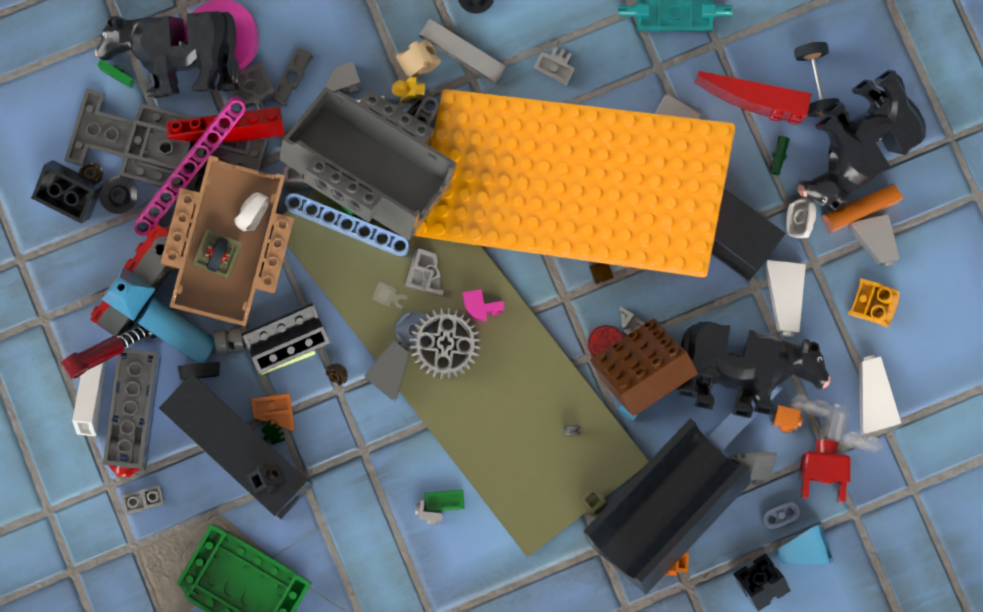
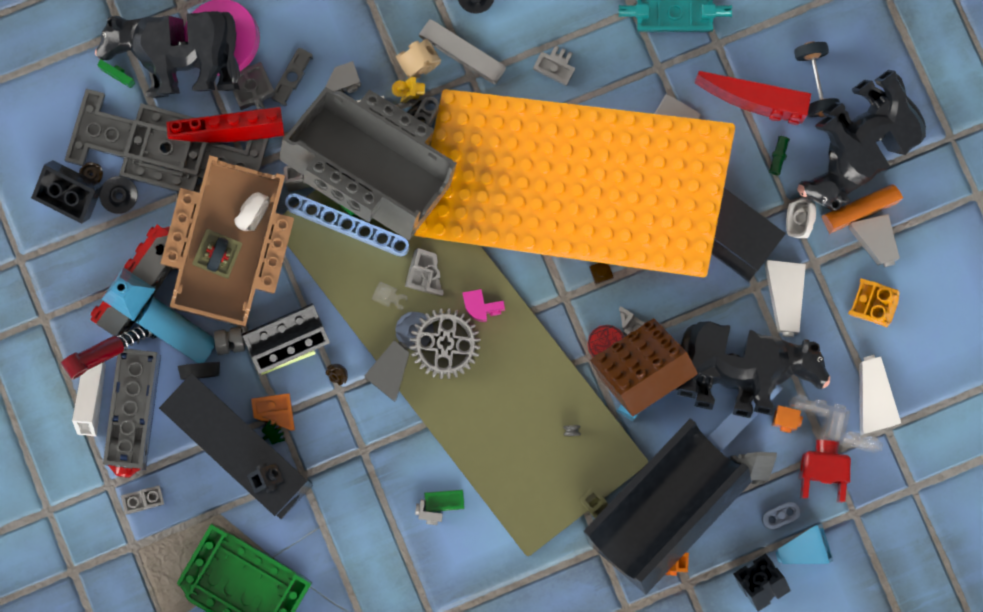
(191, 157): dark pink beam -> none

